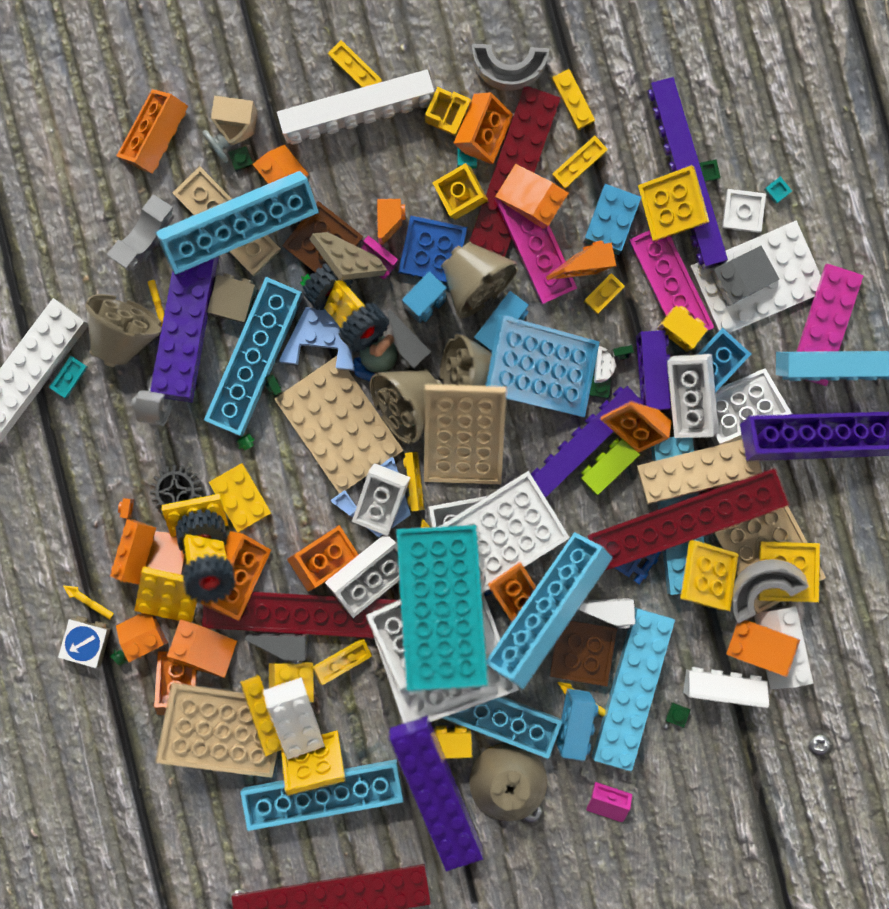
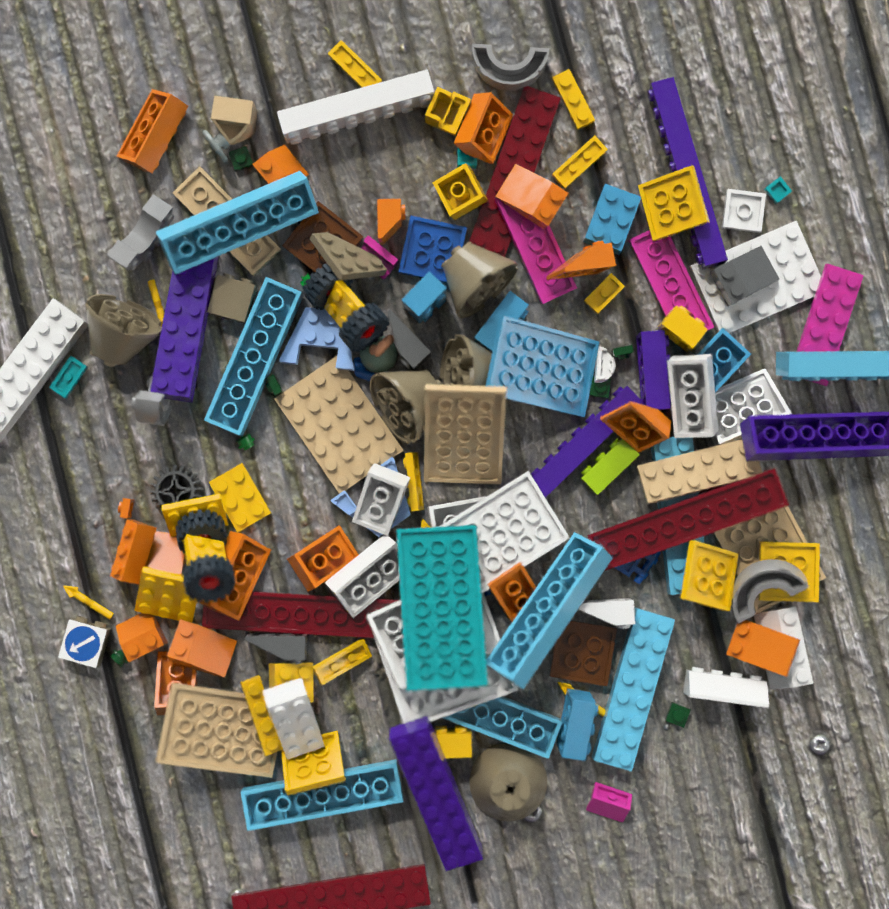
(710, 170): dark green plate -> none

